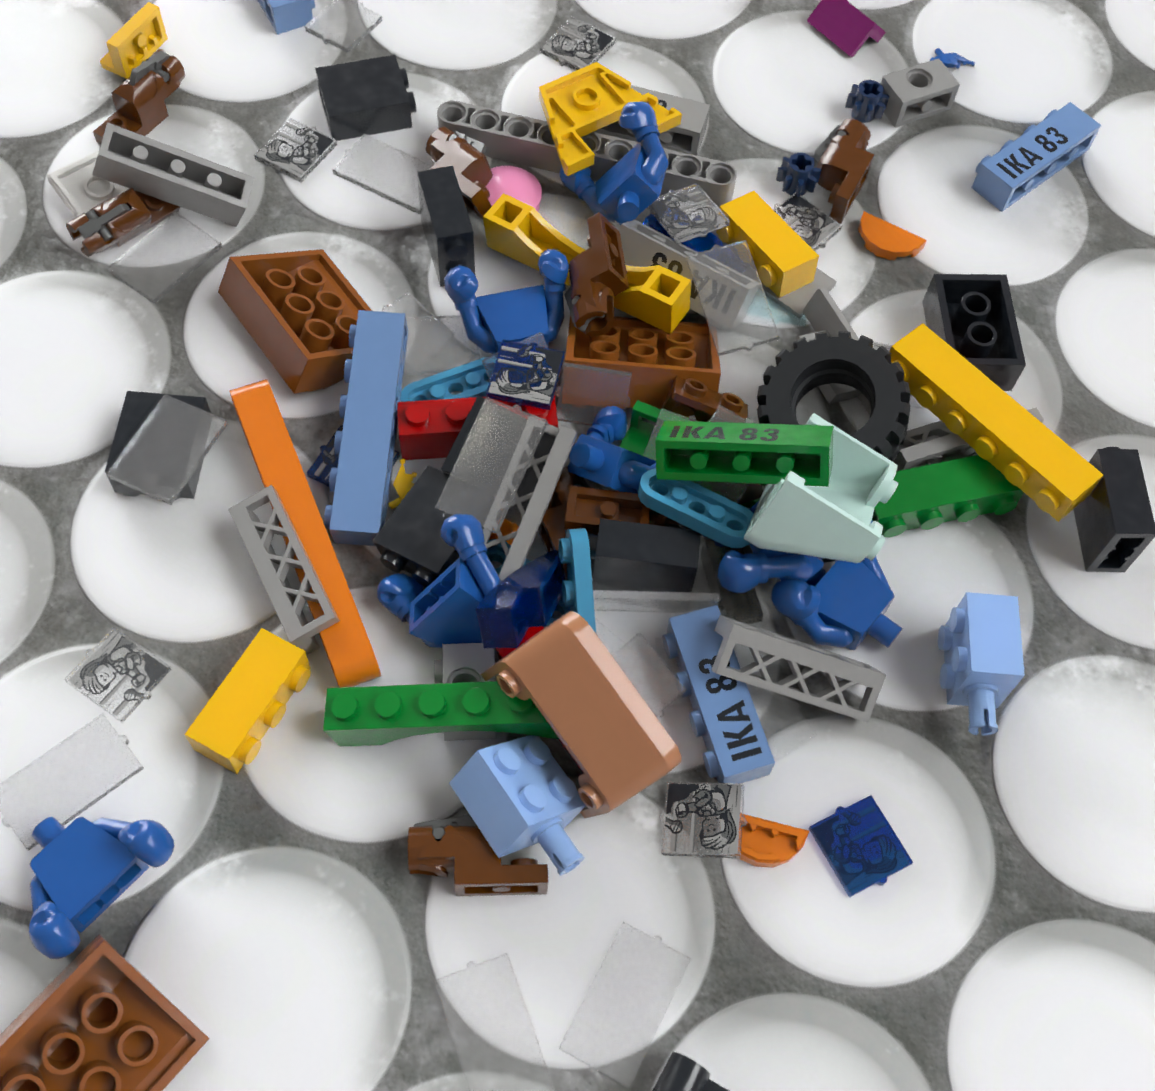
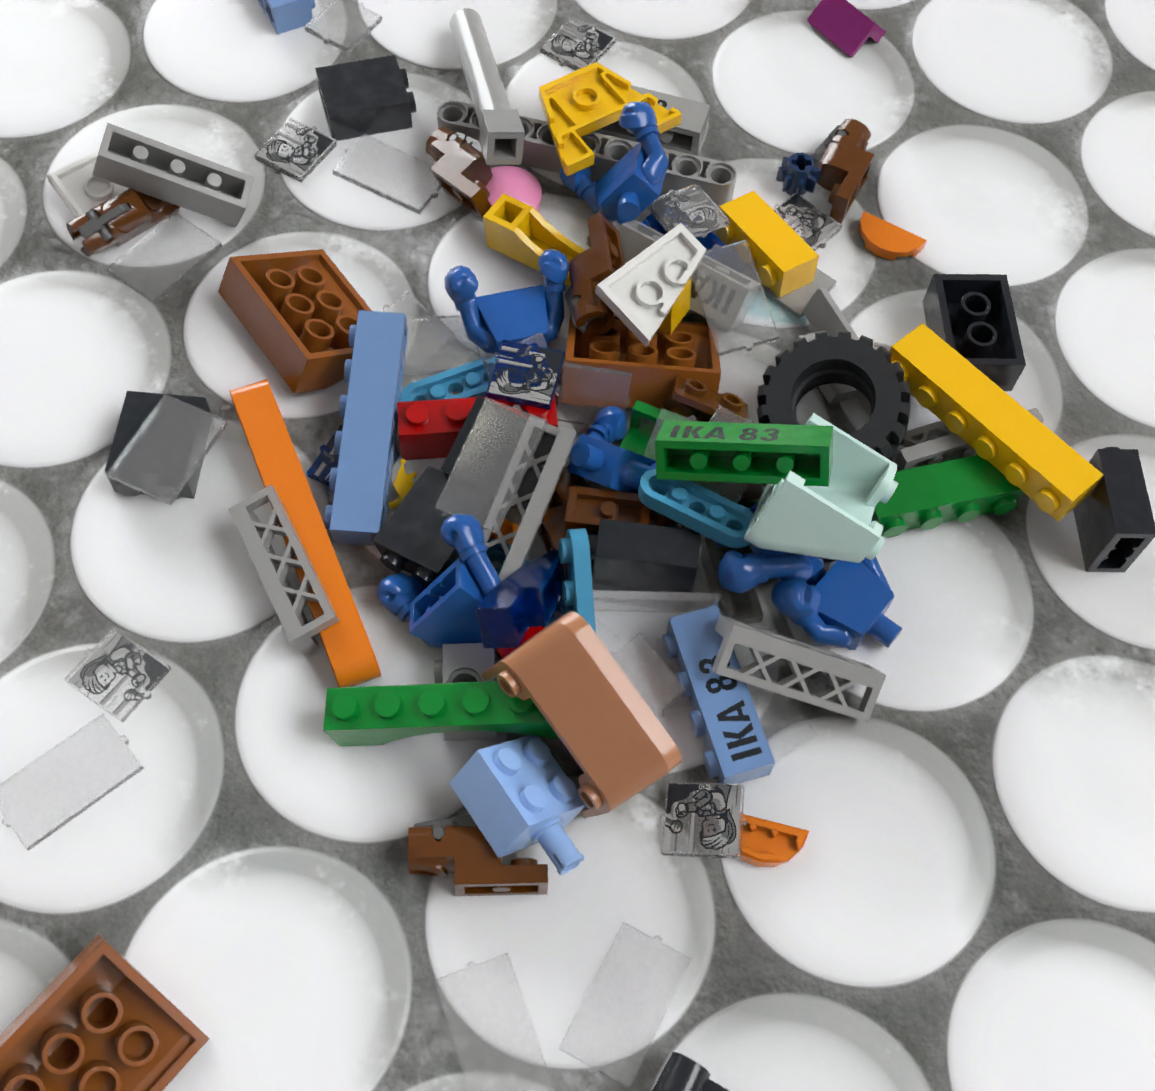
(85, 873): blue torso -> none
(135, 41): yellow bracket -> none
(142, 96): reddish brown plate -> none
(249, 701): yellow brick -> none
(445, 221): black brick -> none
(499, 124): none -> light grey brick
(652, 282): none -> white wing
(860, 846): clear blue piece -> none
(867, 101): dark blue gear -> none
(919, 92): light grey brick -> none
(951, 59): blue piece -> none
(981, 656): light blue brick -> none
(1035, 156): medium blue brick -> none

